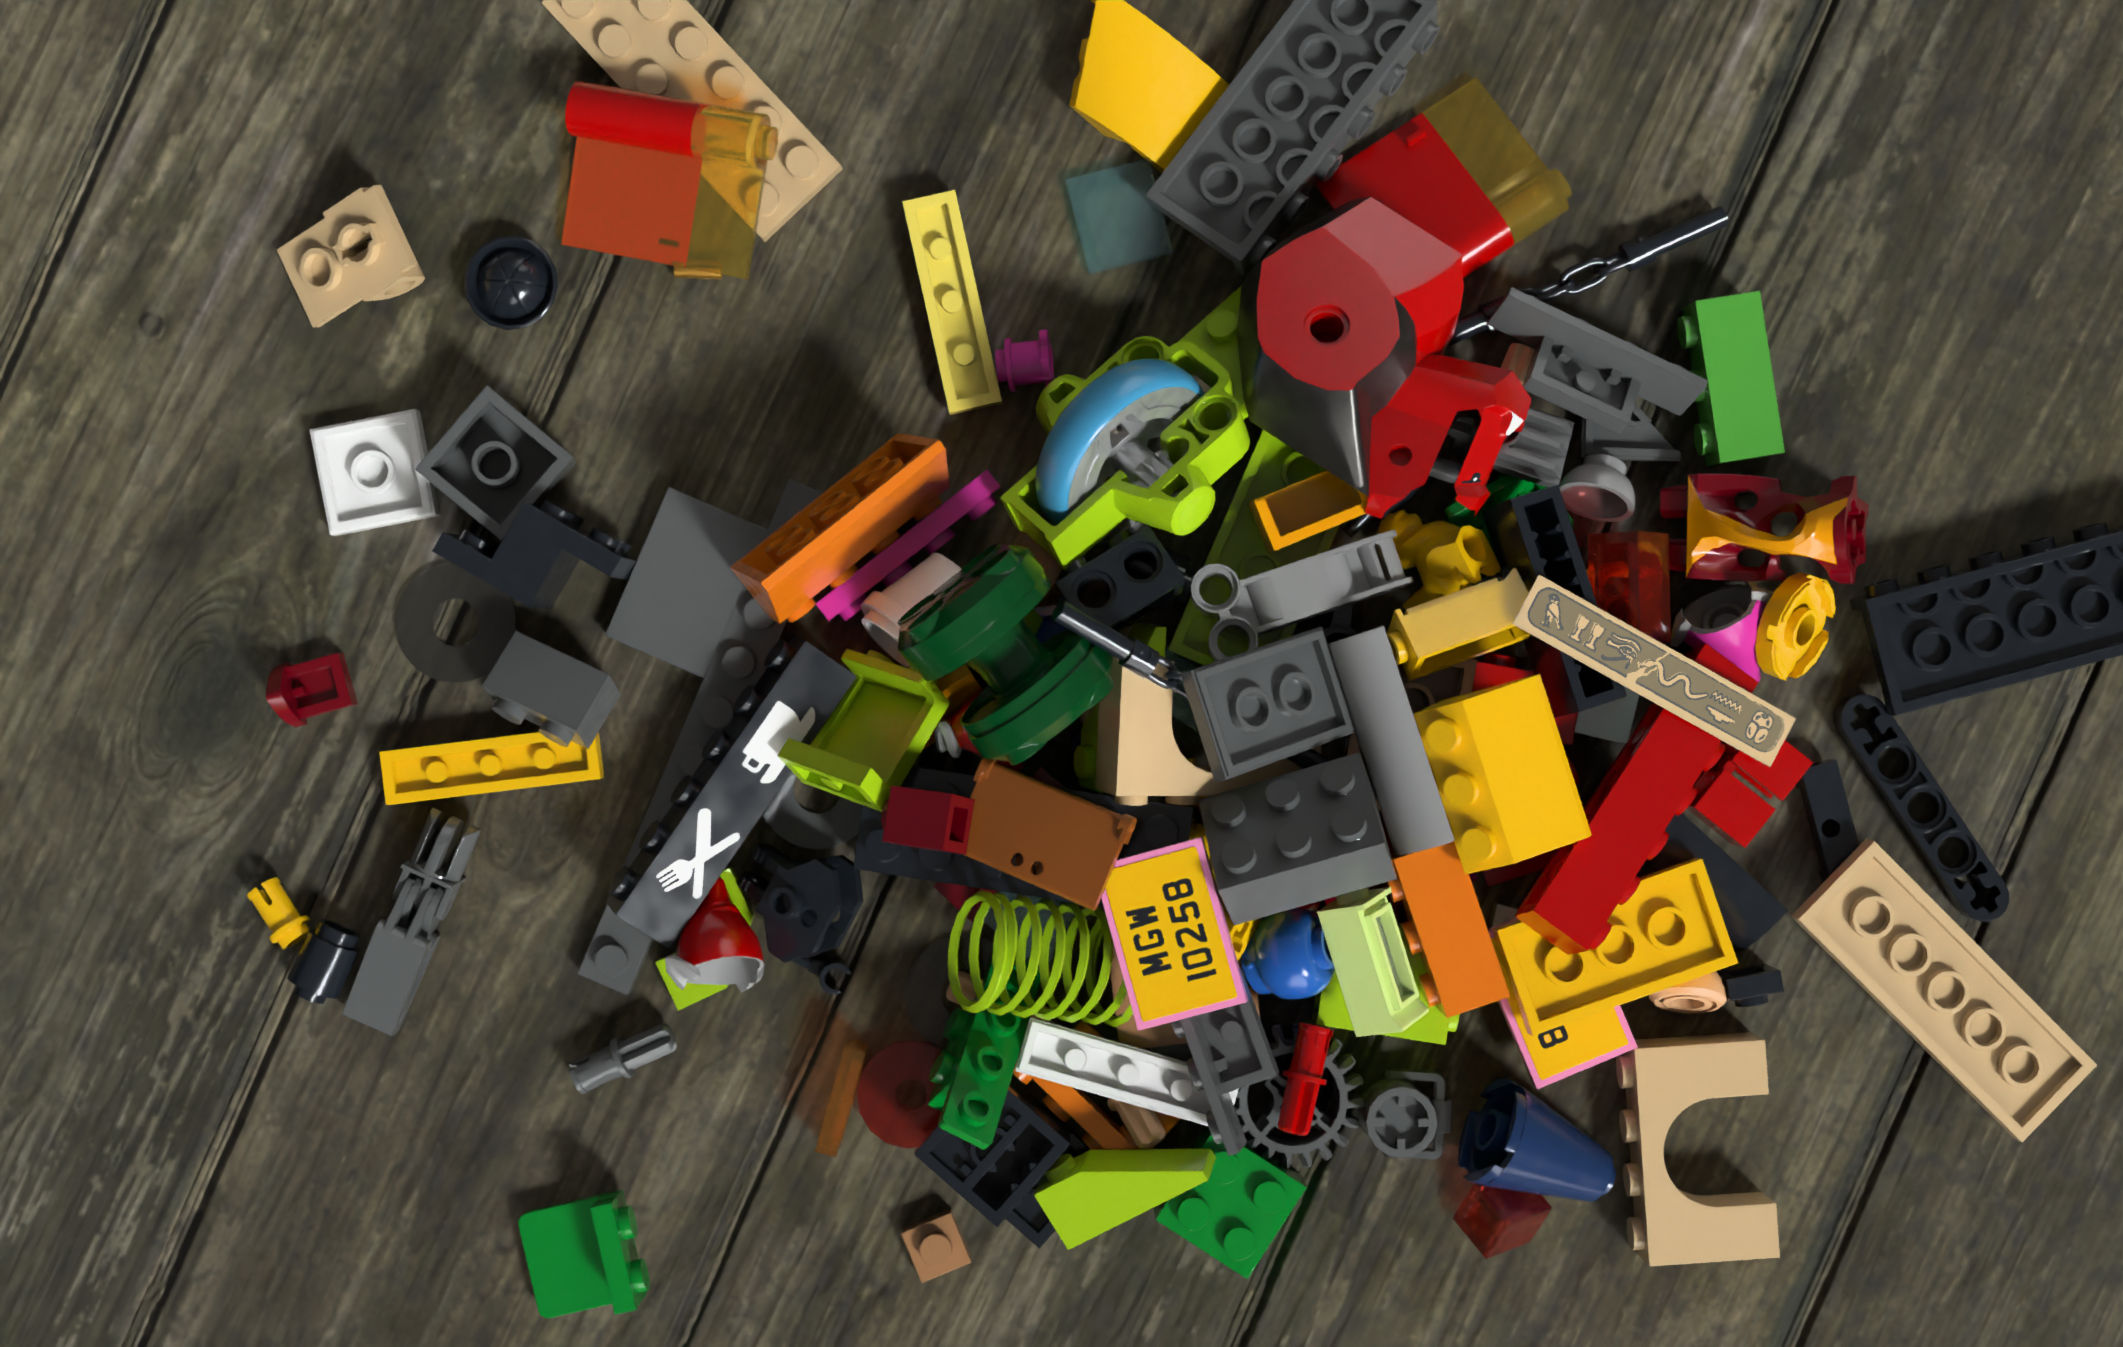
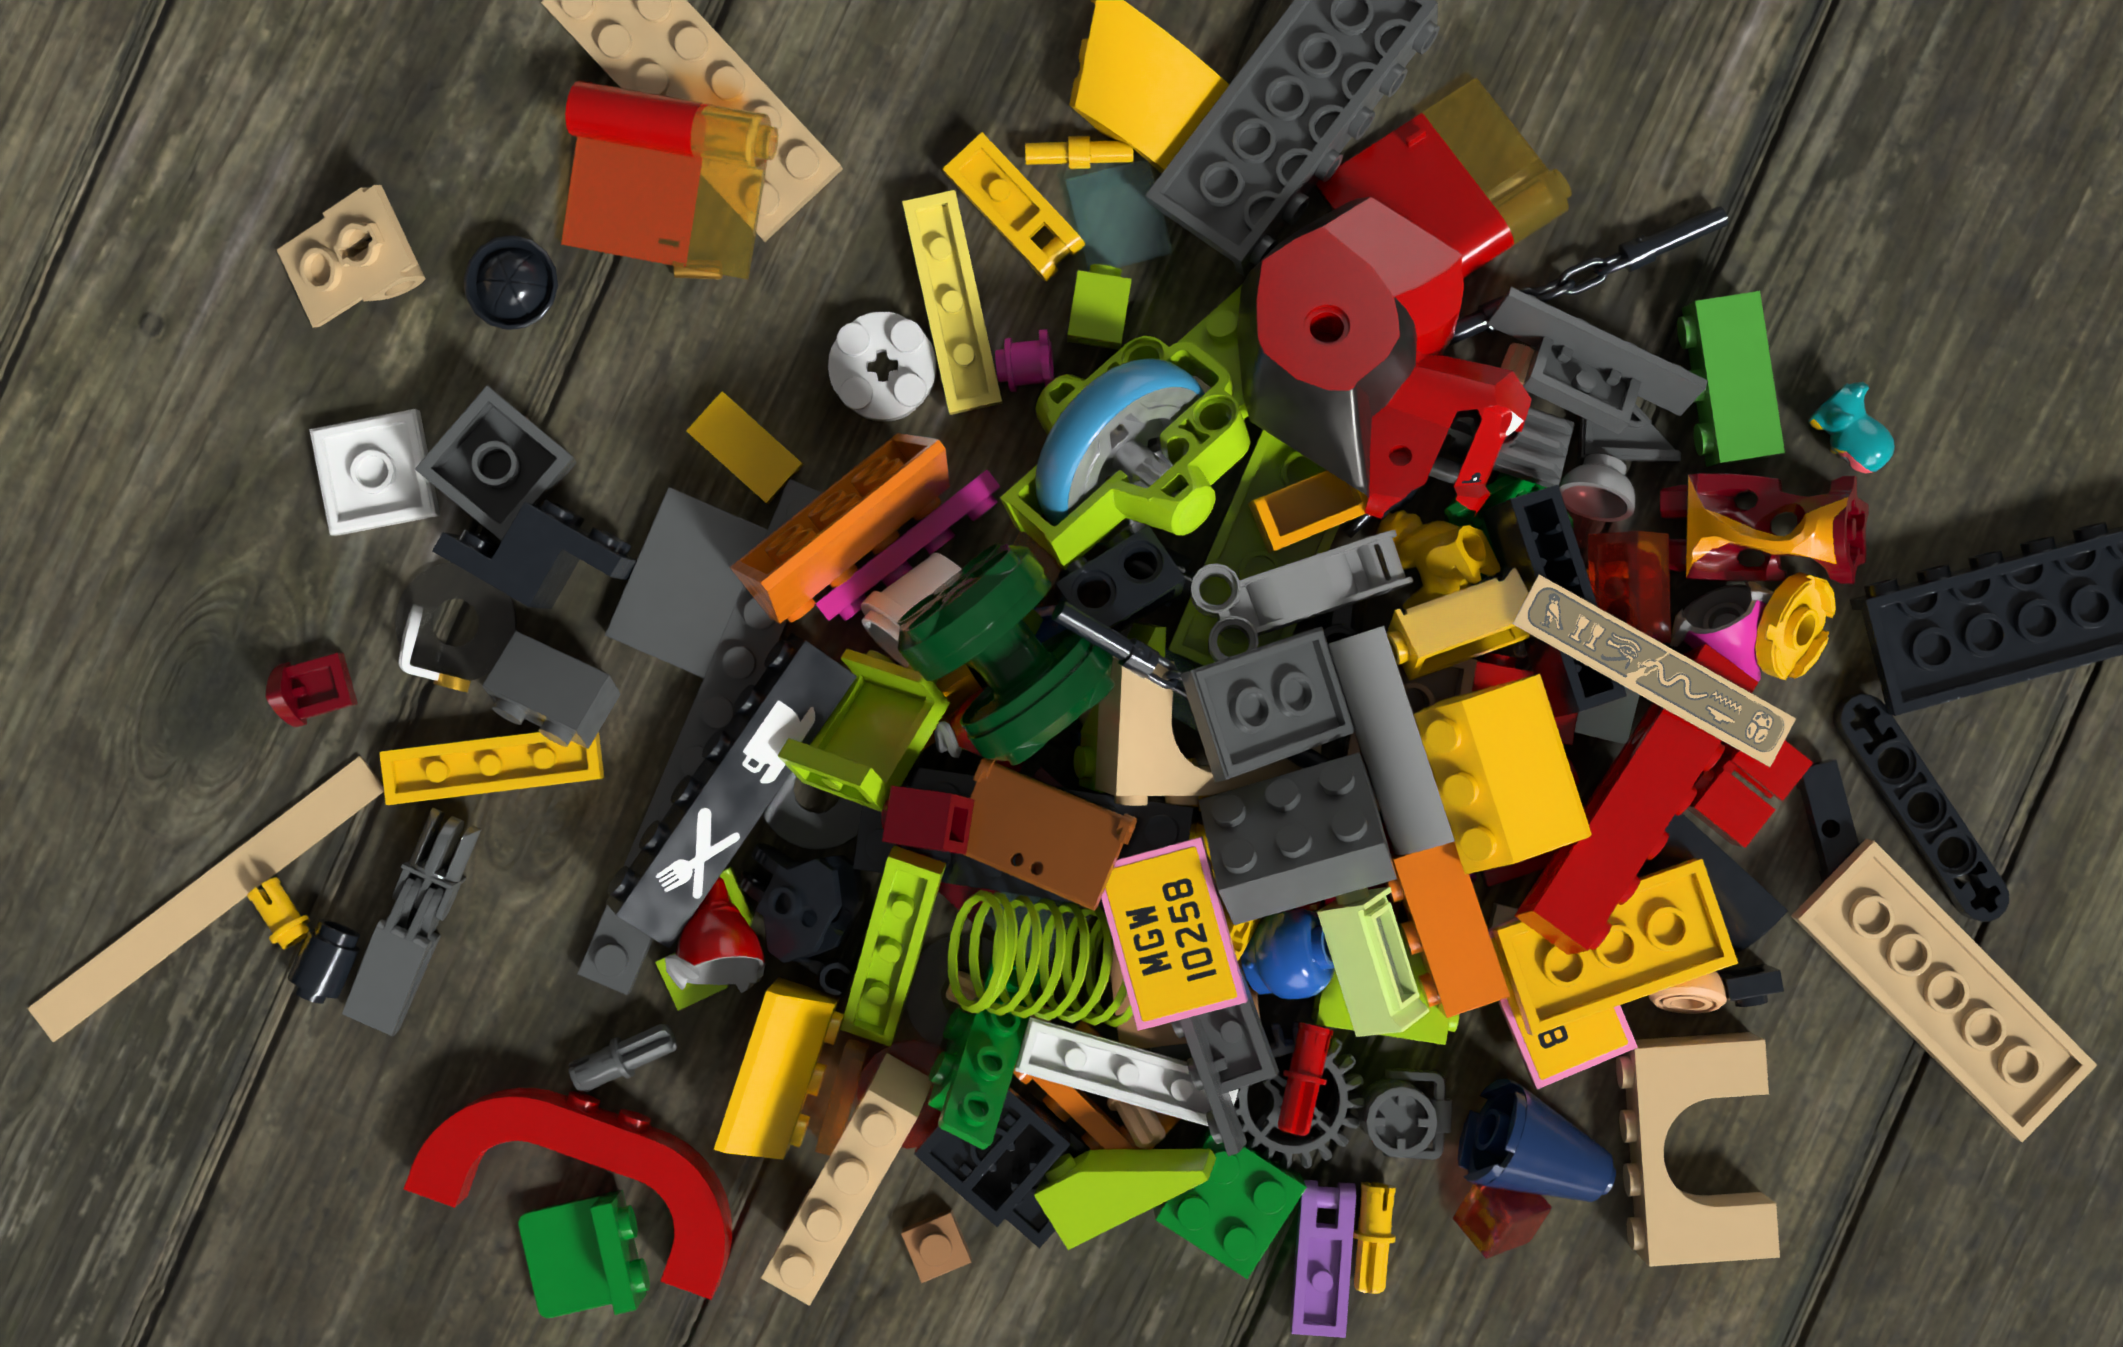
(206, 899): none -> tan piece
(407, 645): none -> white piece
(601, 1138): none -> red arch
(745, 447): none -> yellow tile
(779, 1071): none -> yellow slope
(848, 1179): none -> tan arch
(859, 344): none -> white plate
(892, 945): none -> lime plate
(1012, 205): none -> yellow plate
(1078, 152): none -> yellow bar
(1099, 307): none -> lime brick
(1323, 1261): none -> medium lavender plate
(1374, 1237): none -> yellow axle
(1853, 433): none -> teal animal

